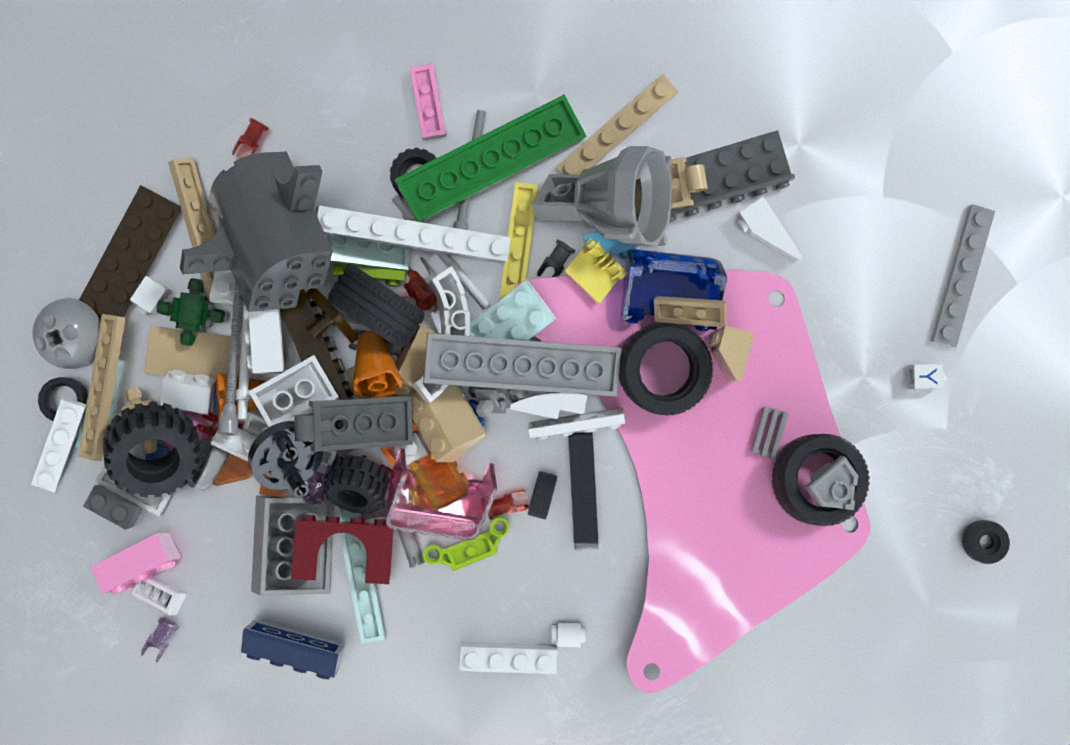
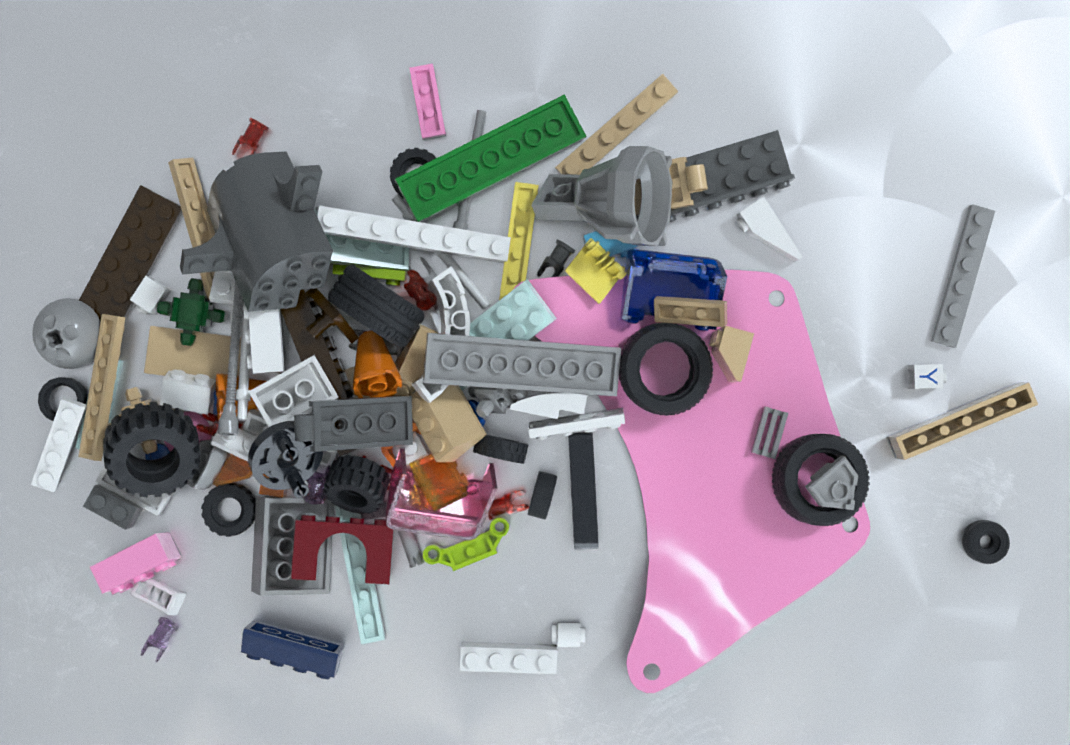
(211, 515): none -> black tyre
(501, 449): none -> black tyre
(963, 420): none -> tan brick

